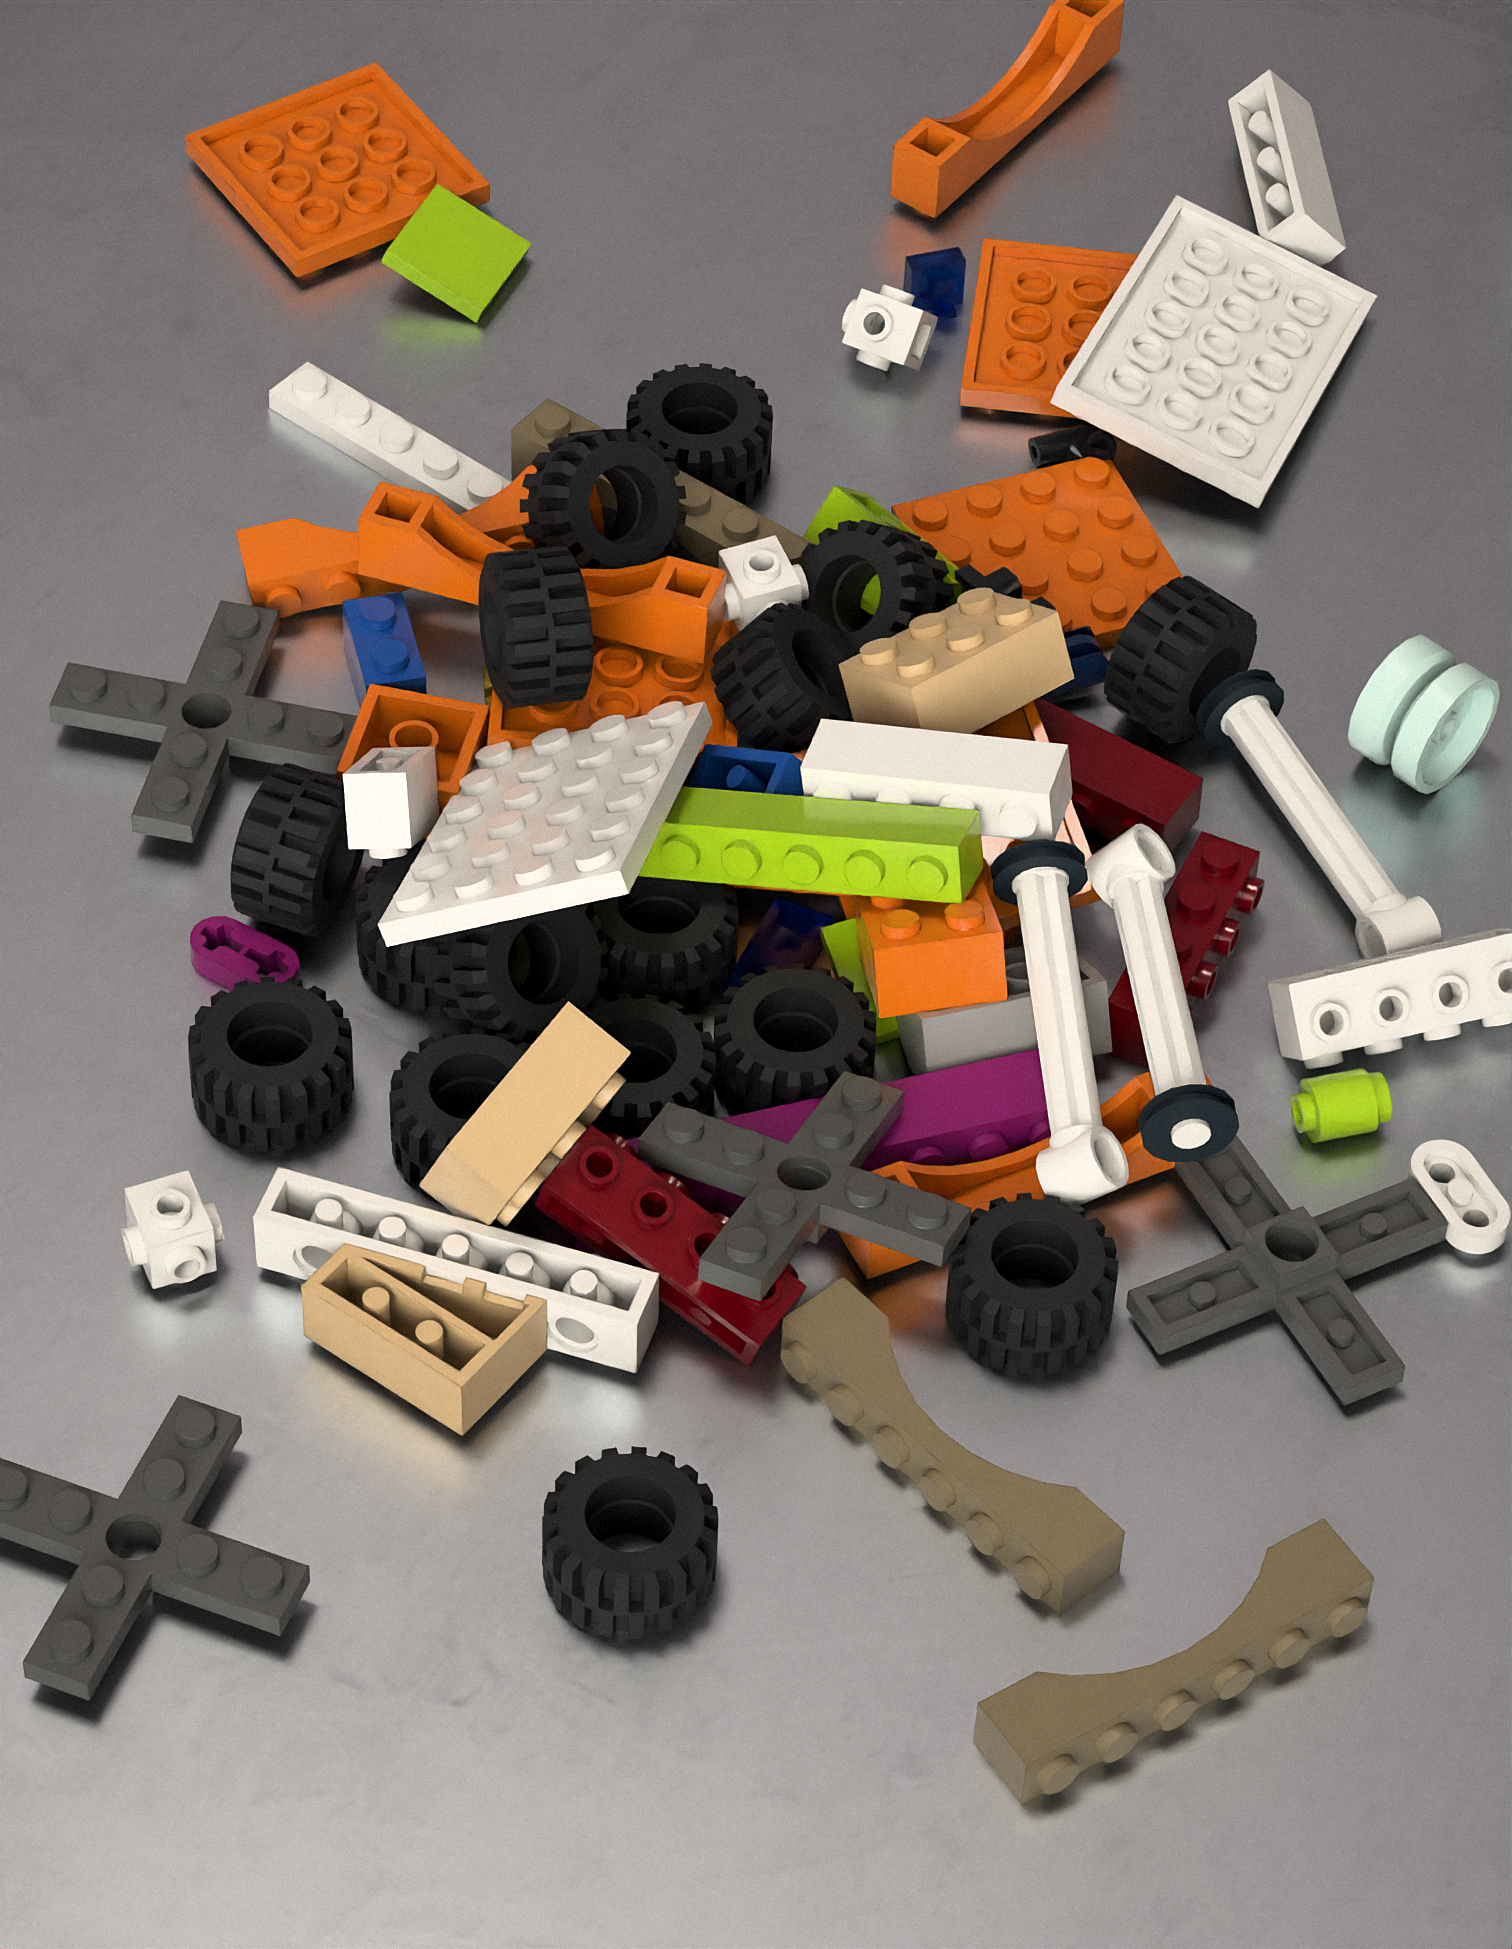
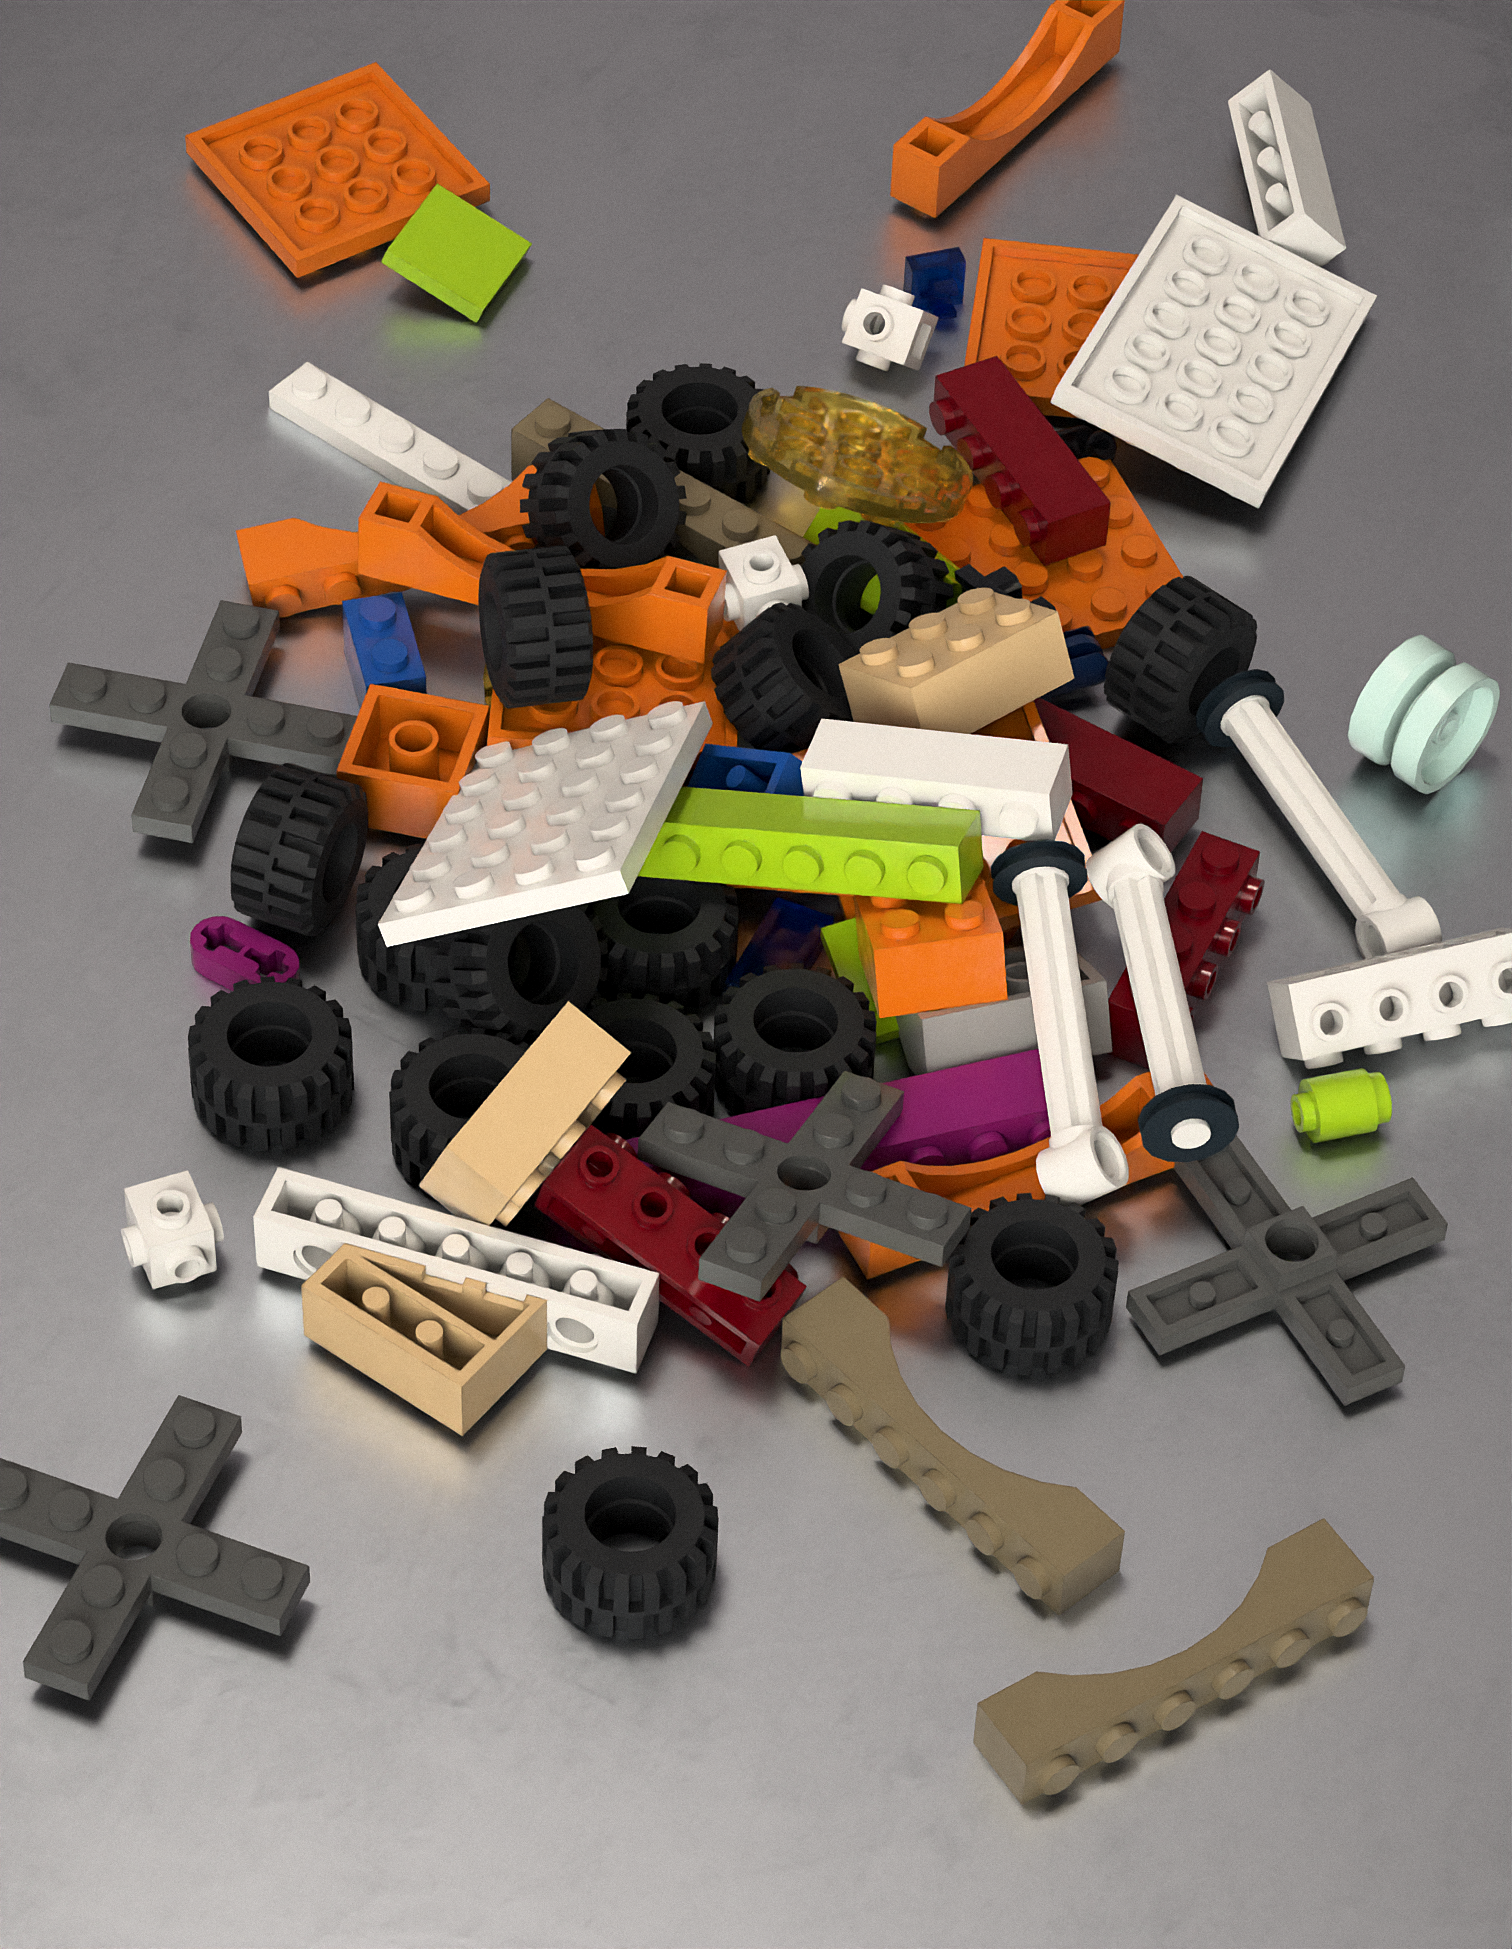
(391, 800): white brick -> none
(856, 456): none -> clear yellow plate
(1020, 461): none -> dark red brick
(1465, 1199): white plate -> none

